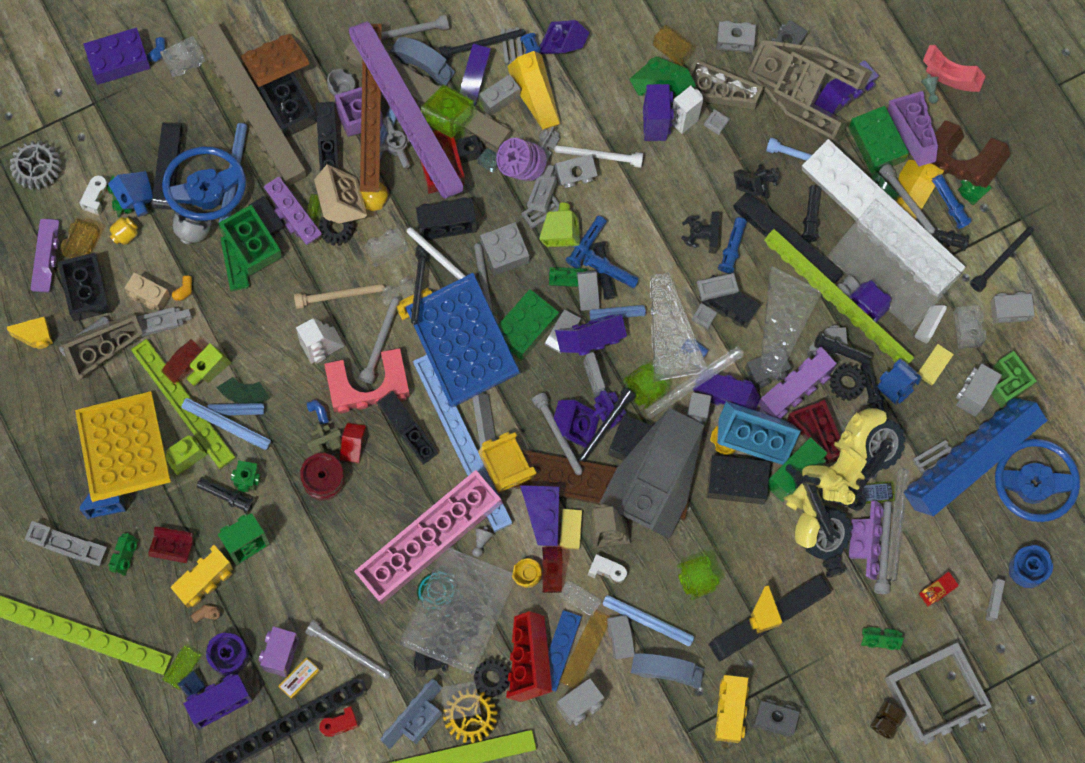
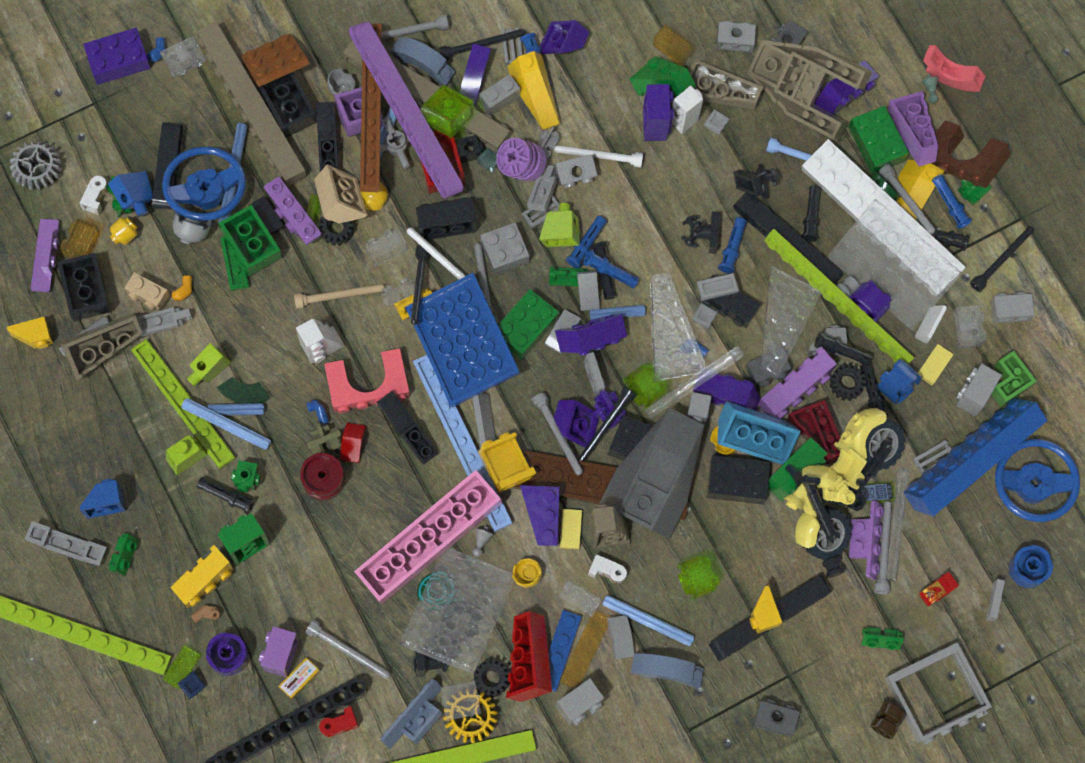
(122, 446): yellow plate -> none
(171, 544): dark red bracket -> none
(180, 362): clear red slope -> none
(217, 701): dark purple brick -> none
(367, 374): light grey piece -> none
(552, 569): clear red slope -> none
(731, 709): yellow wedge -> none

